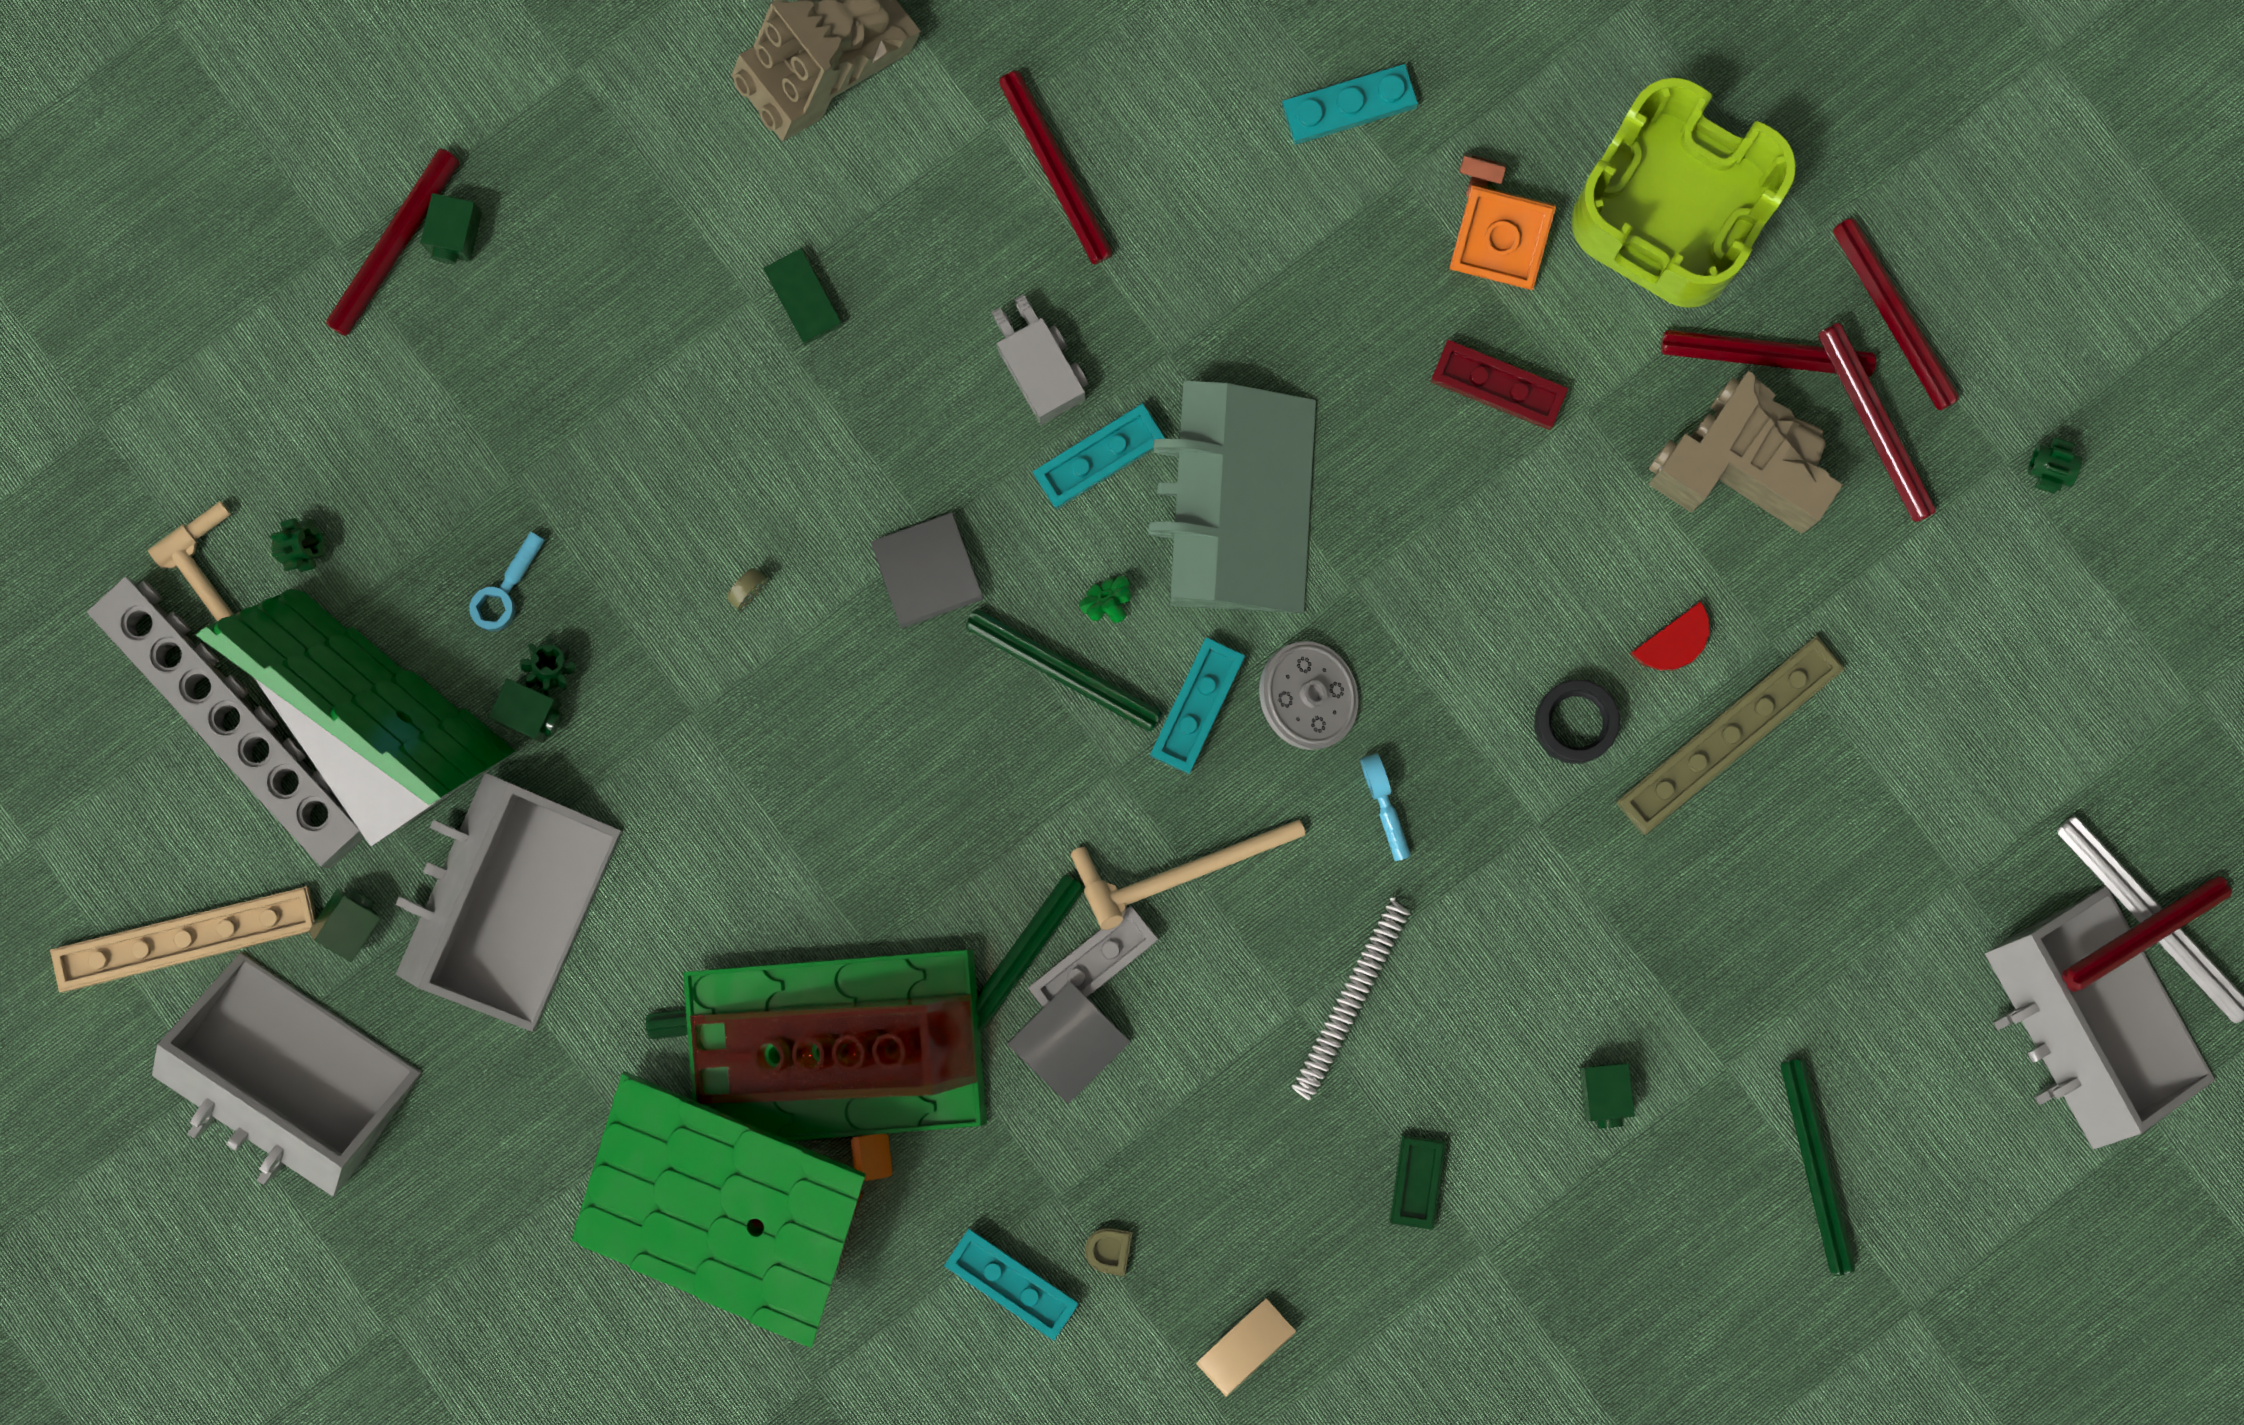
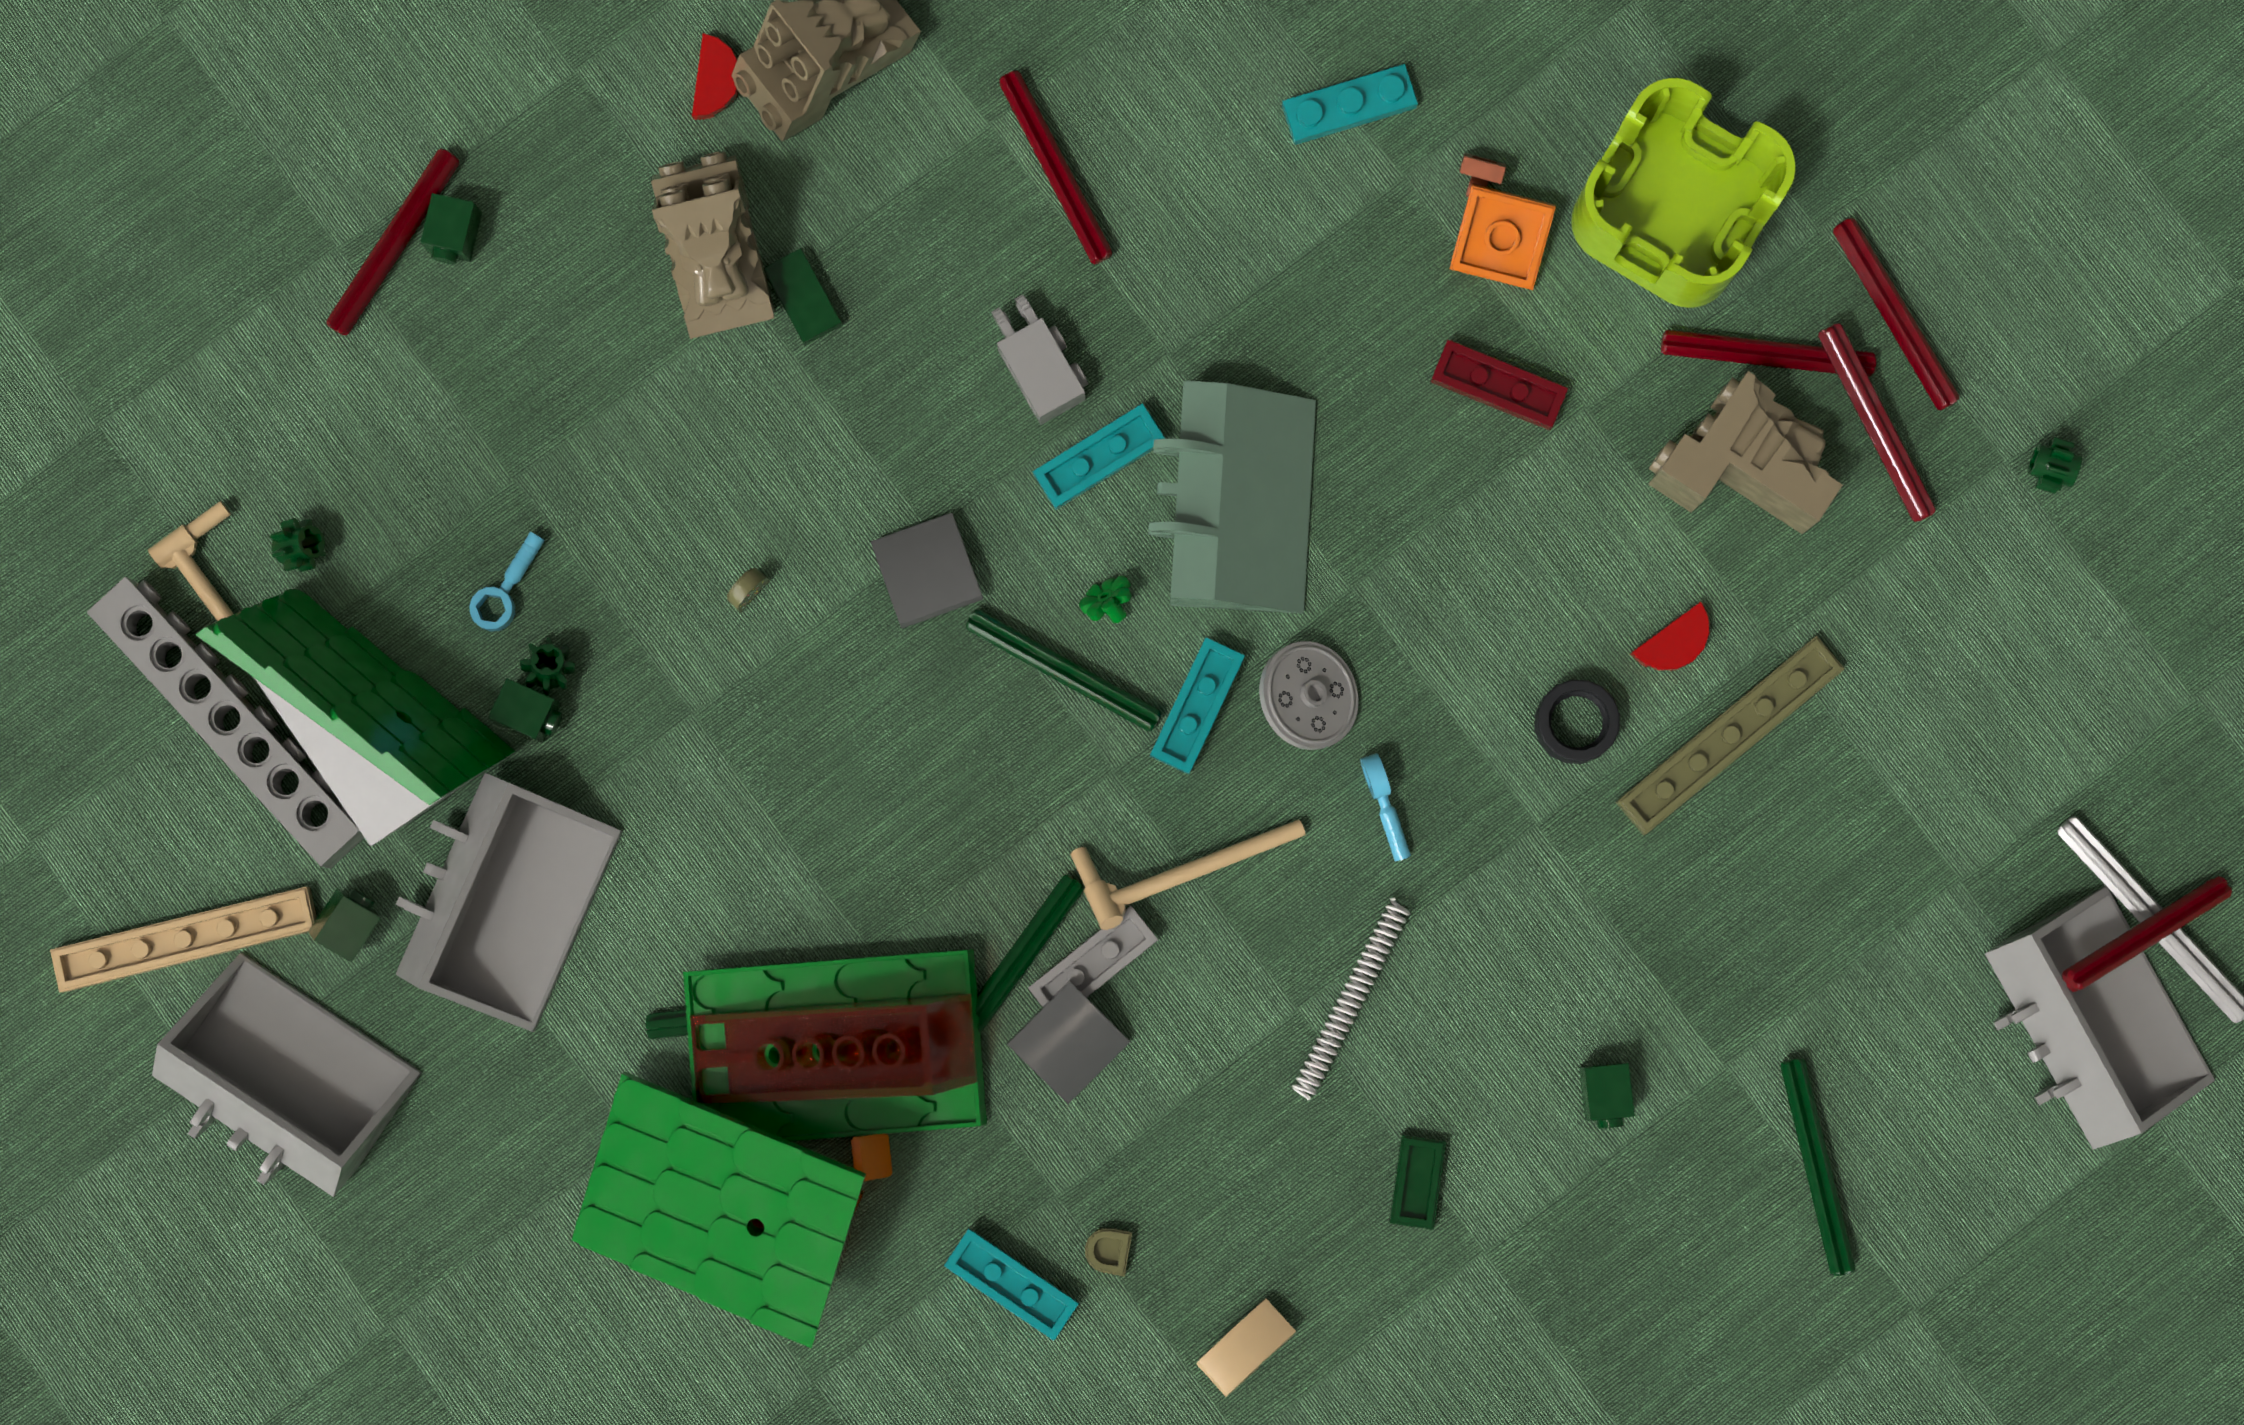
(711, 244): none -> dark tan brick
(714, 81): none -> red tile

